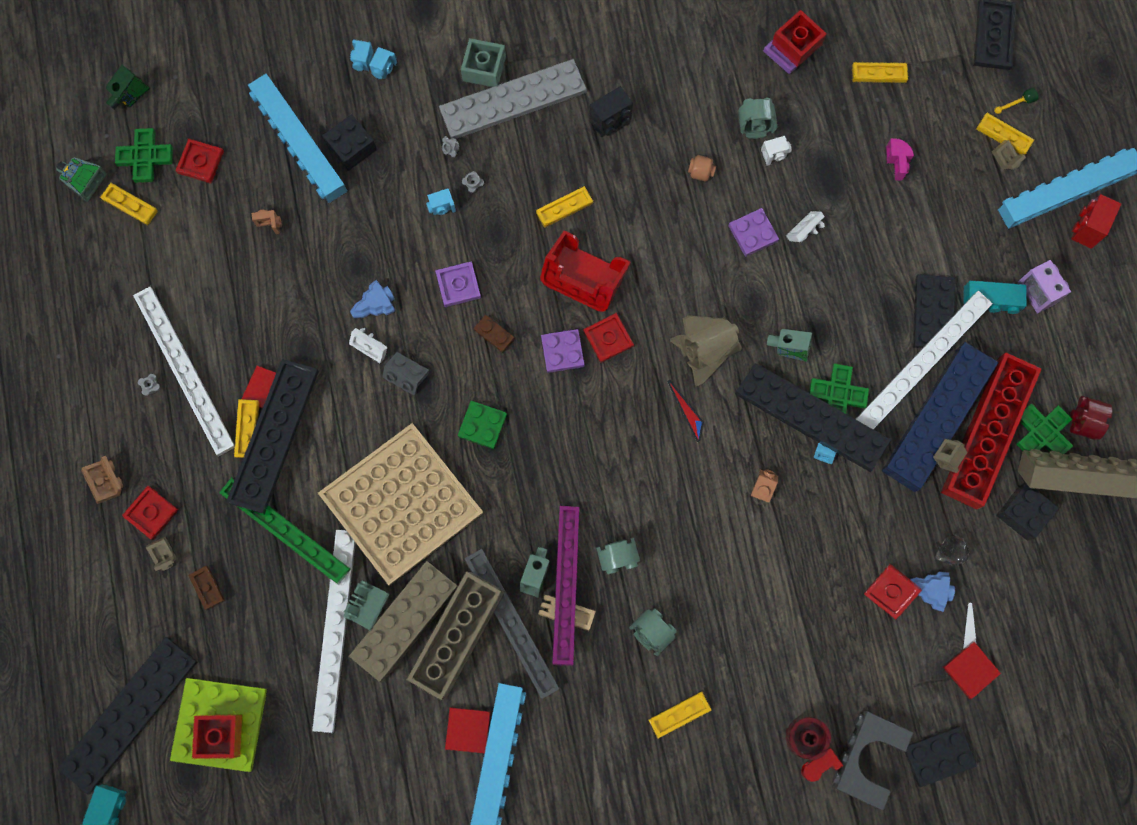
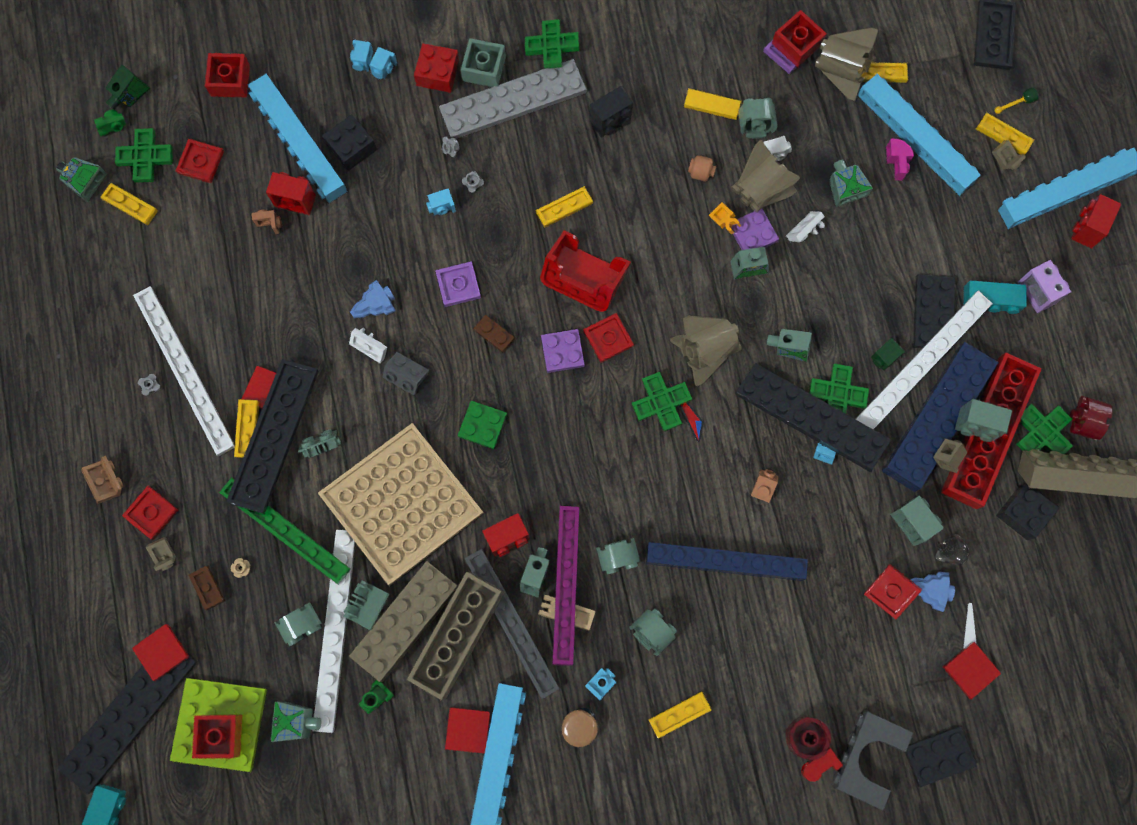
(111, 122): none -> green plate
(160, 652): none -> red tile
(227, 75): none -> red brick
(245, 568): none -> tan plate
(291, 193): none -> red brick
(293, 722): none -> torso
(297, 623): none -> sand green brick
(308, 446): none -> sand green hinge
(378, 693): none -> green plate
(436, 67): none -> red brick
(506, 535): none -> red brick
(551, 44): none -> green plate
(580, 727): none -> medium nougat piece
(594, 687): none -> medium azure brick
(661, 401): none -> green plate
(712, 104): none -> yellow tile
(724, 217): none -> light orange plate
(726, 561): none -> dark blue brick
(751, 262): none -> sand green torso
(764, 179): none -> dark tan brick
(847, 58): none -> dark tan brick
(848, 183): none -> sand green torso
(887, 354): none -> dark green brick
(917, 520): none -> sand green brick
(918, 134): none -> medium azure brick
(983, 420): none -> sand green brick

